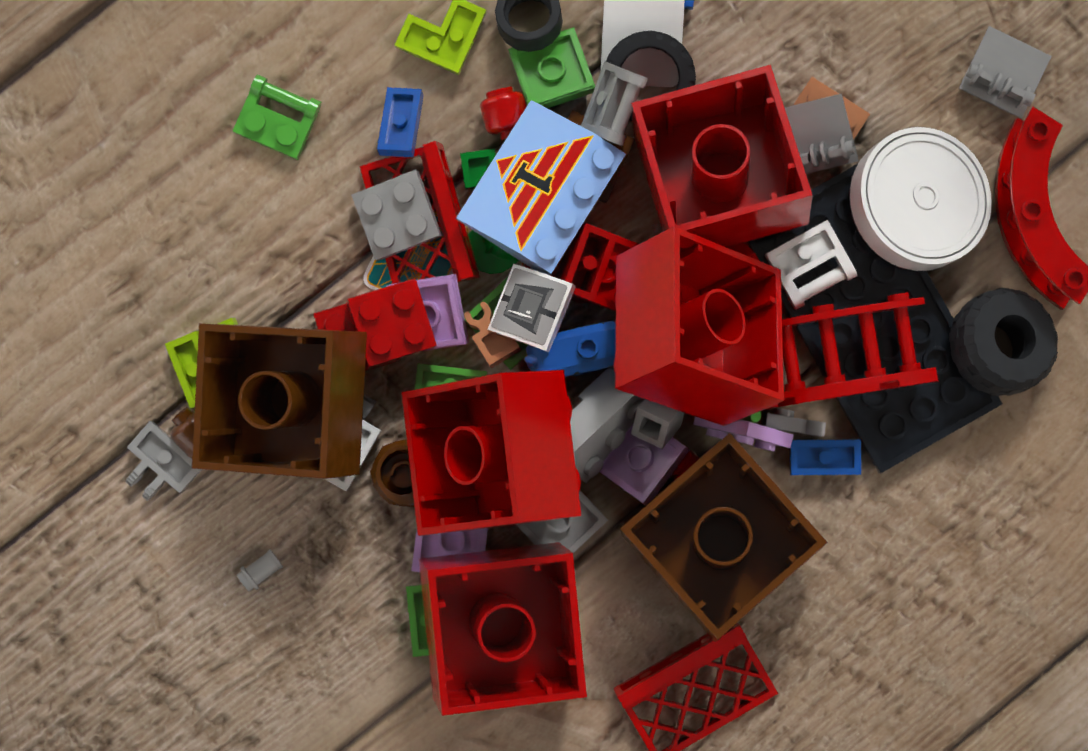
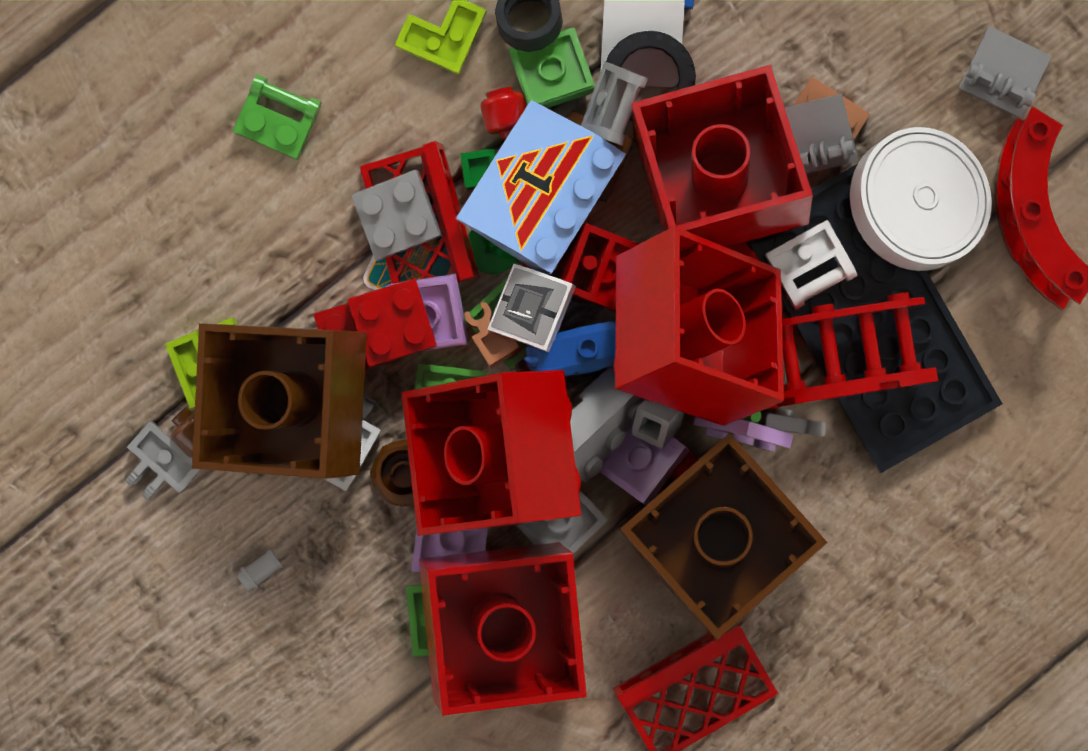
(400, 122): blue plate -> none
(825, 457): blue plate -> none
(1030, 333): black tyre -> none

